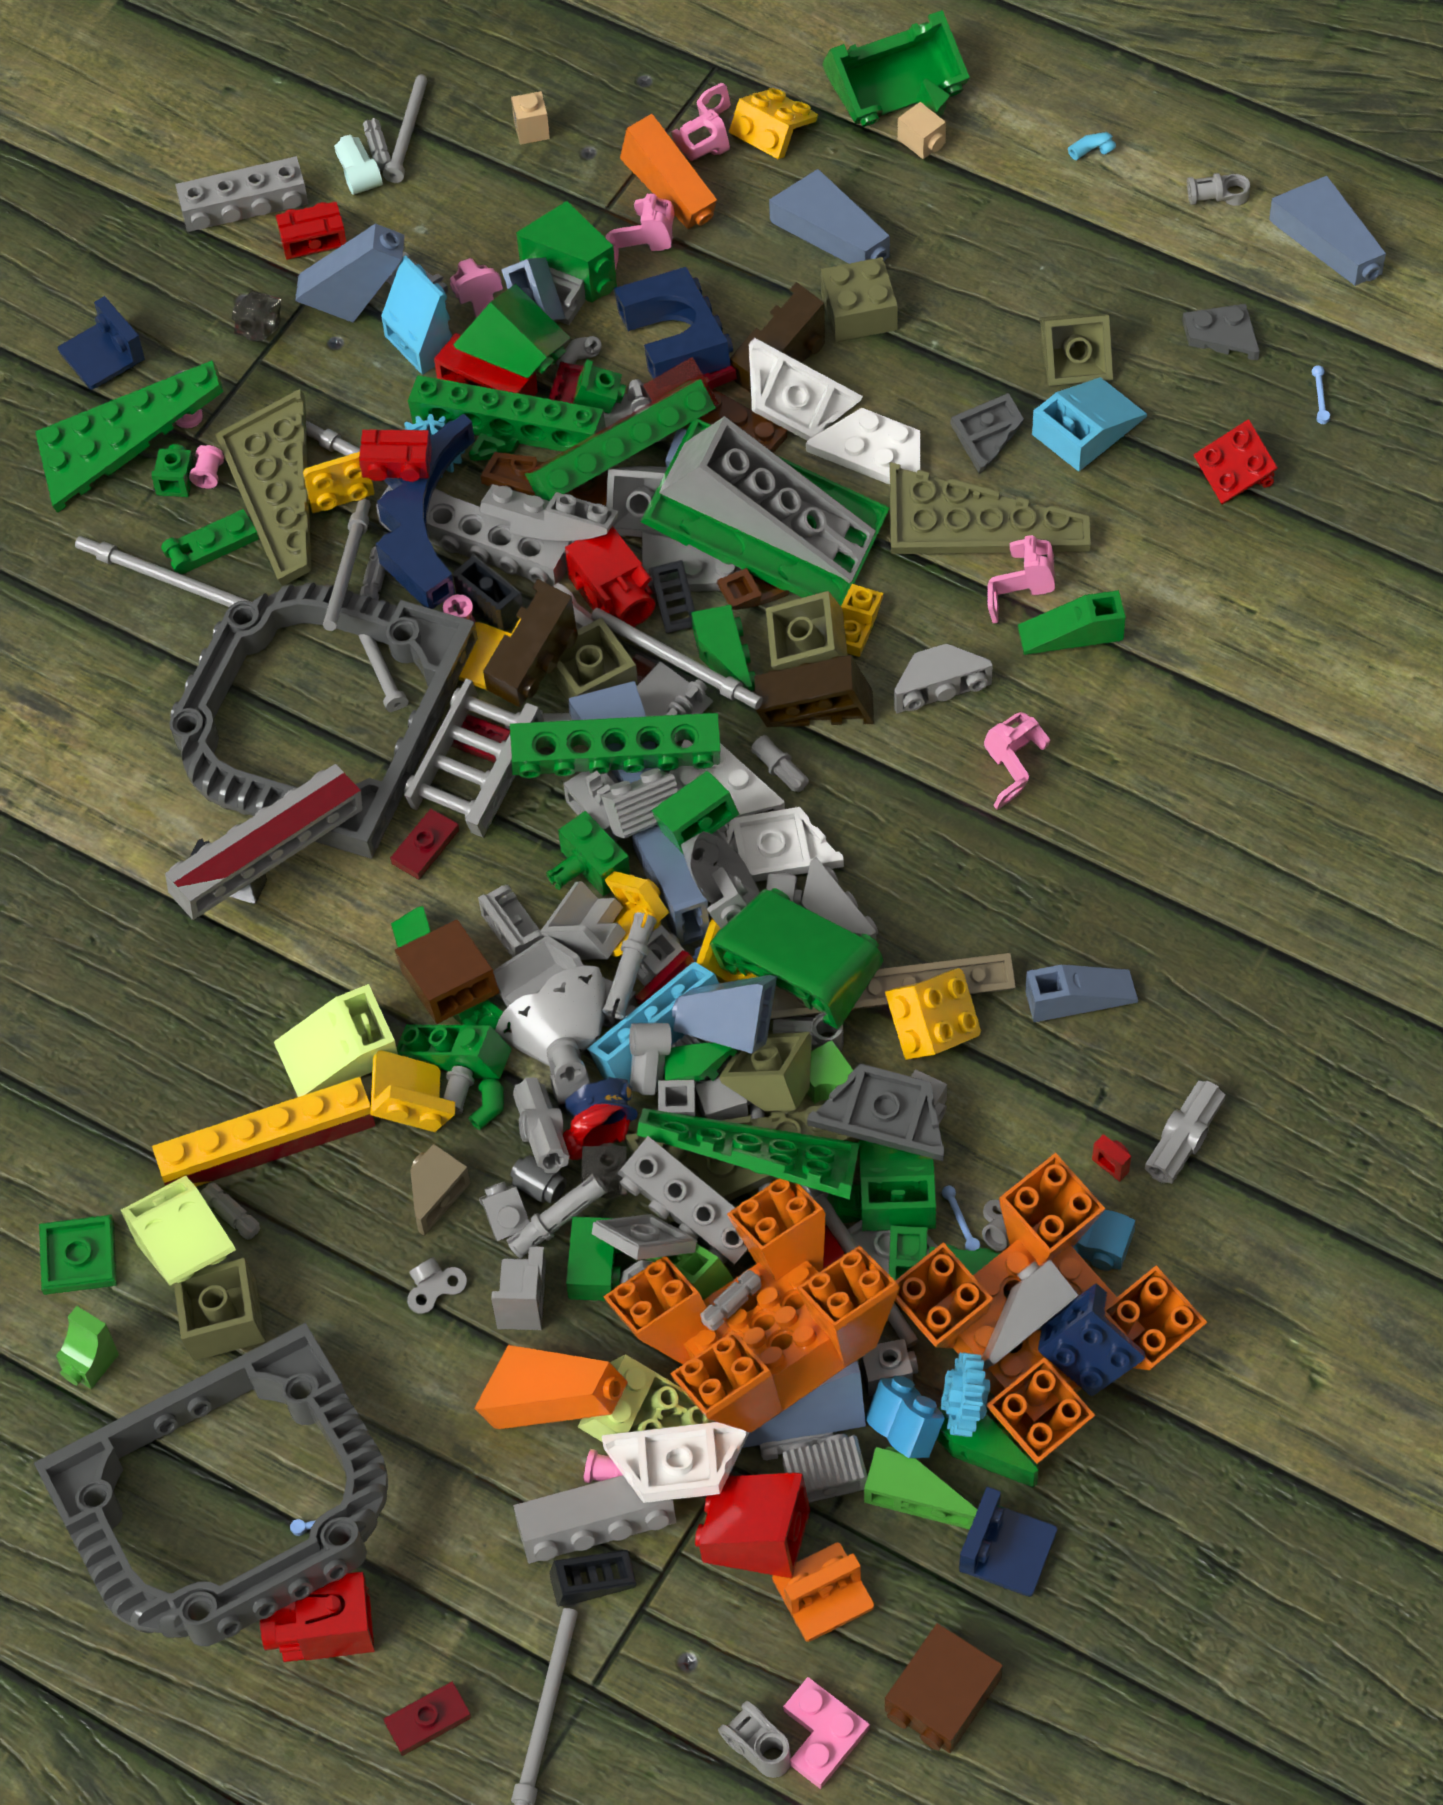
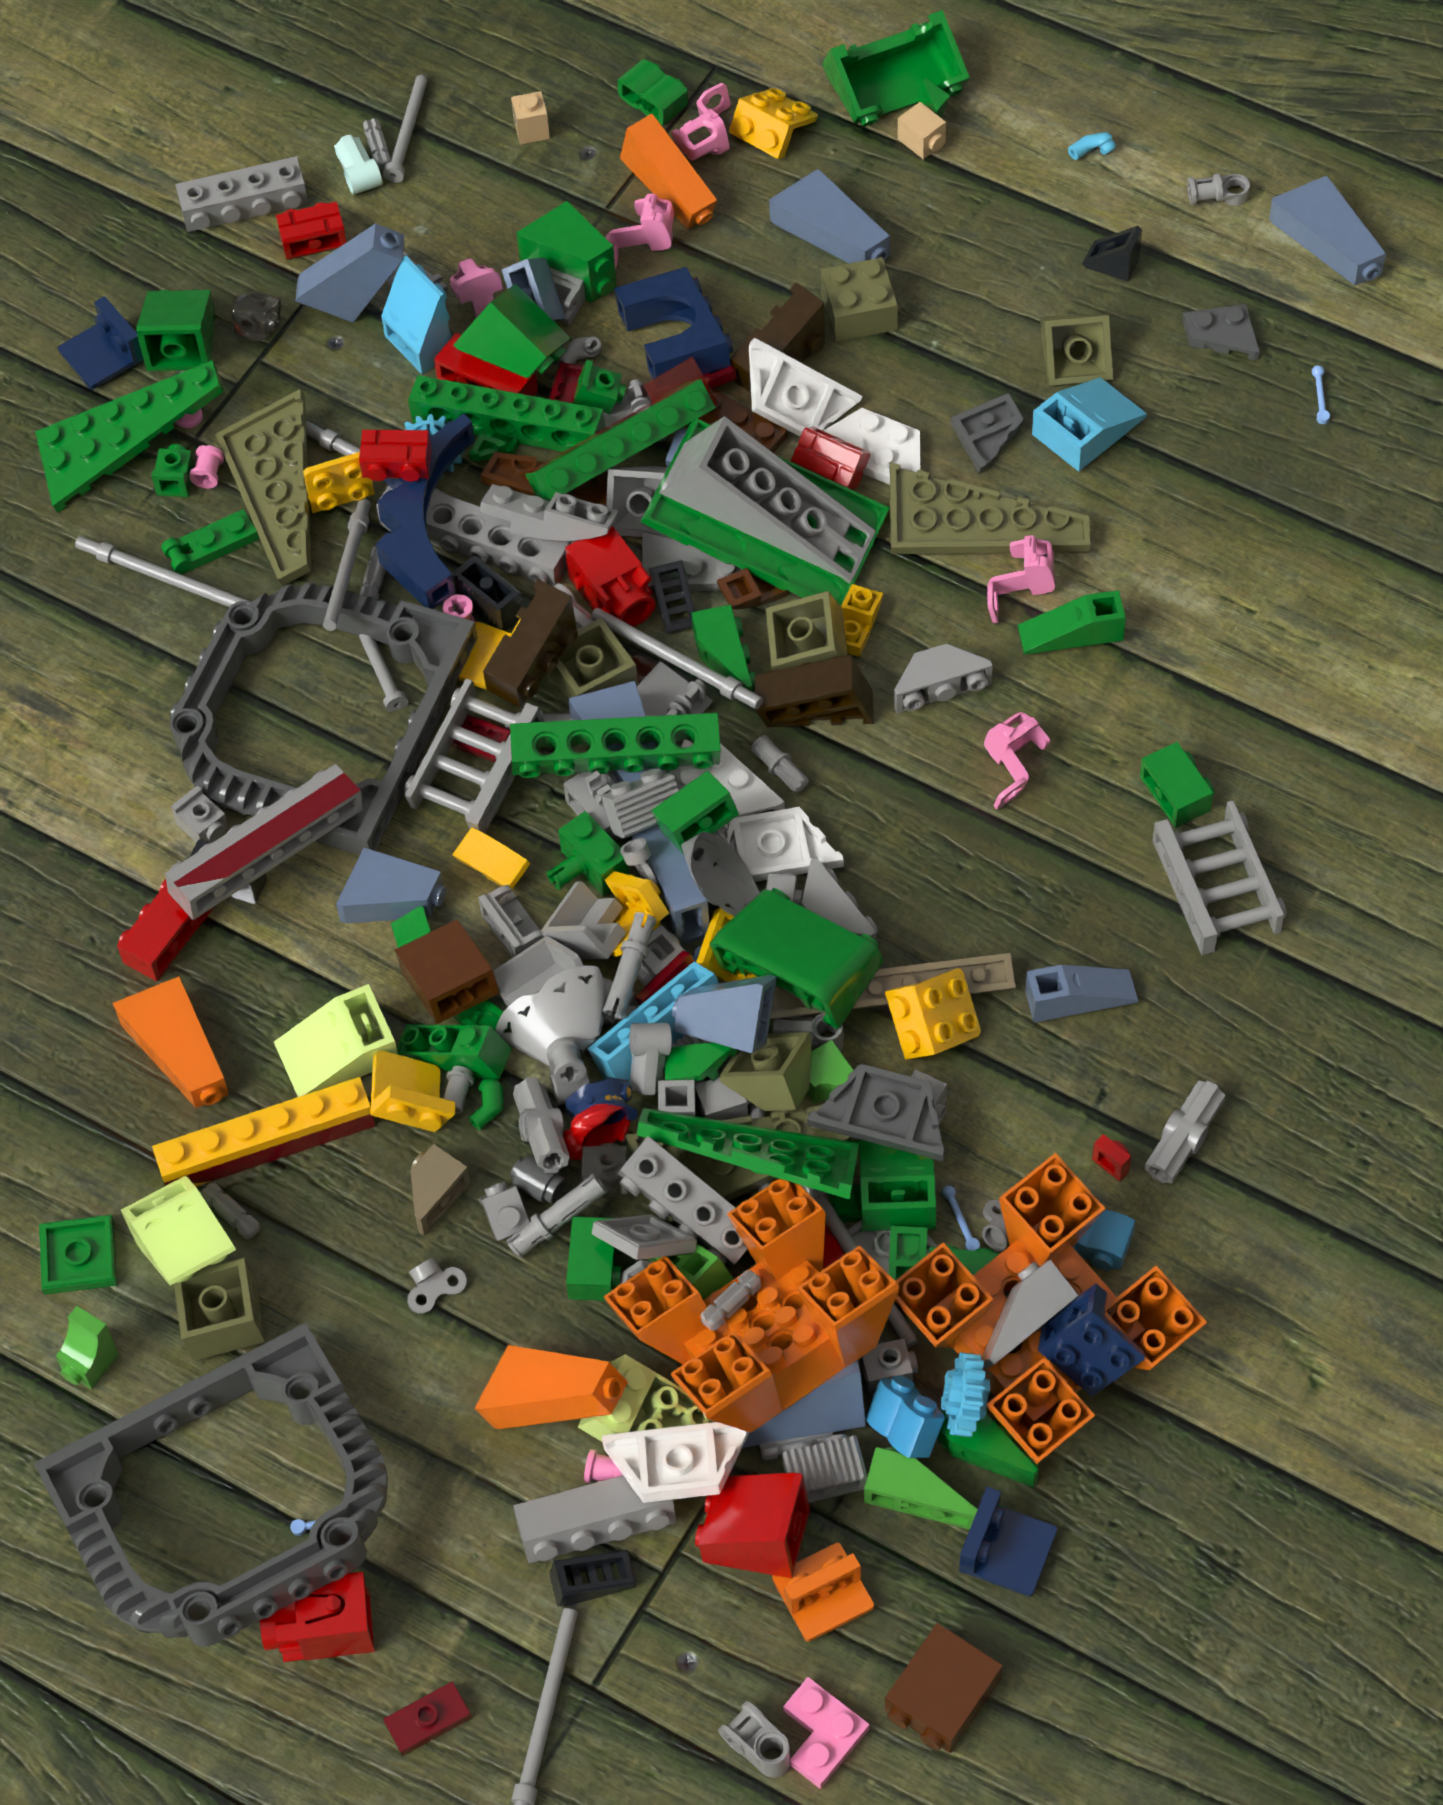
(158, 935): none -> red brick
(172, 1036): none -> orange slope
(176, 329): none -> green slope
(199, 816): none -> light grey brick
(388, 889): none -> sand blue slope
(424, 844): dark red plate -> none
(491, 858): none -> yellow slope
(521, 1292): light grey panel -> none
(636, 853): none -> light grey piece
(652, 91): none -> green brick
(733, 899): light grey bracket -> none
(830, 457): none -> red brick
(1115, 254): none -> black slope
(1177, 784): none -> green brick
(1195, 900): none -> light grey fence
(1236, 462): red hinge -> none

